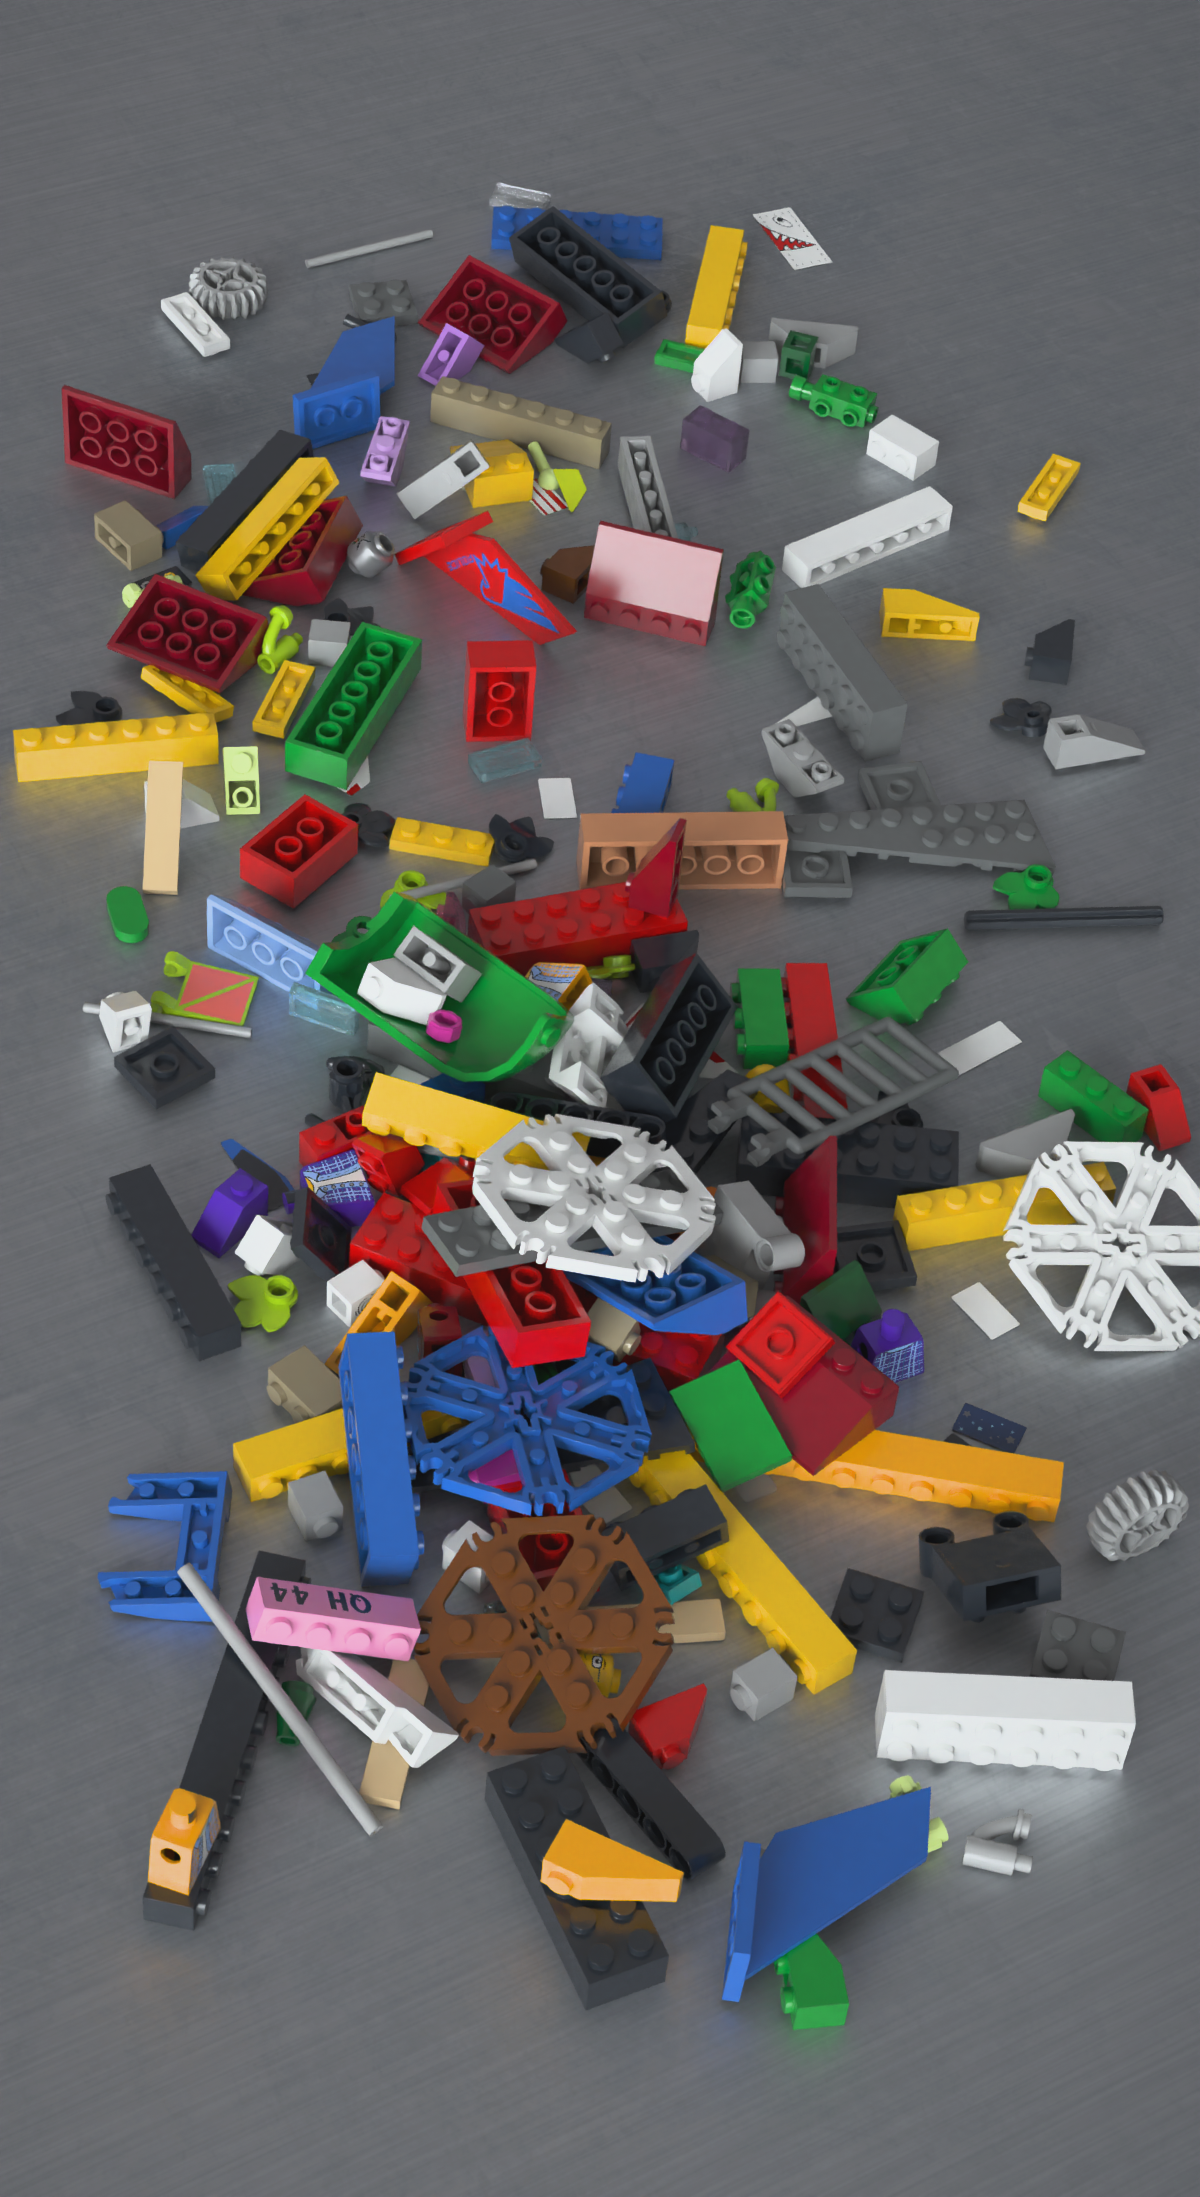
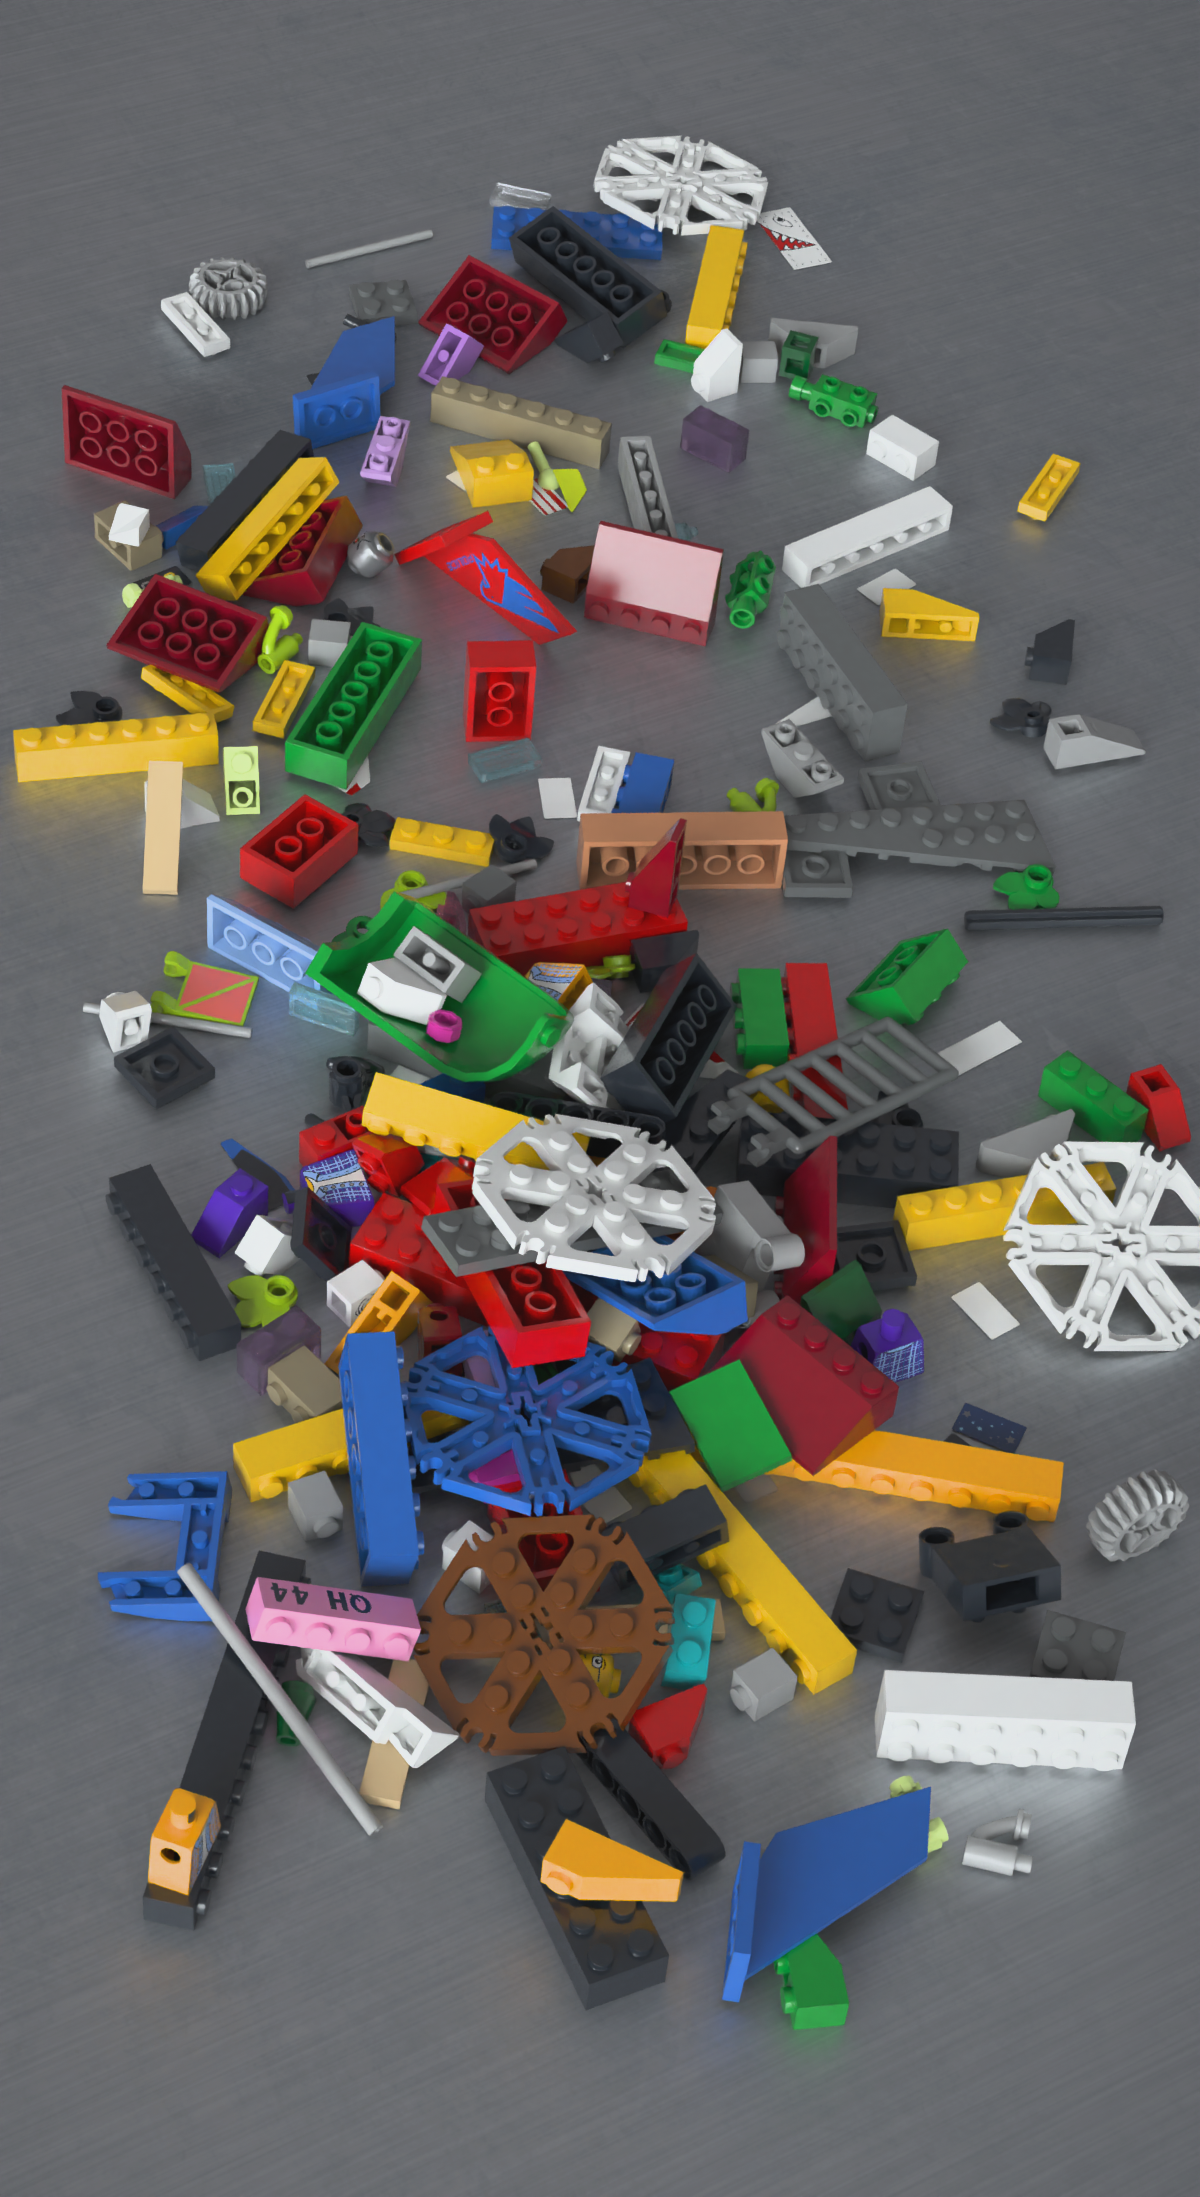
(127, 914): green tile -> none
(130, 525): none -> white slope
(273, 1344): none -> clear purple brick
(443, 479): slope -> none
(604, 781): none -> white plate
(680, 184): none -> white plate
(692, 1642): none -> teal brick
(780, 1344): red tile -> none
(891, 579): none -> white sticker

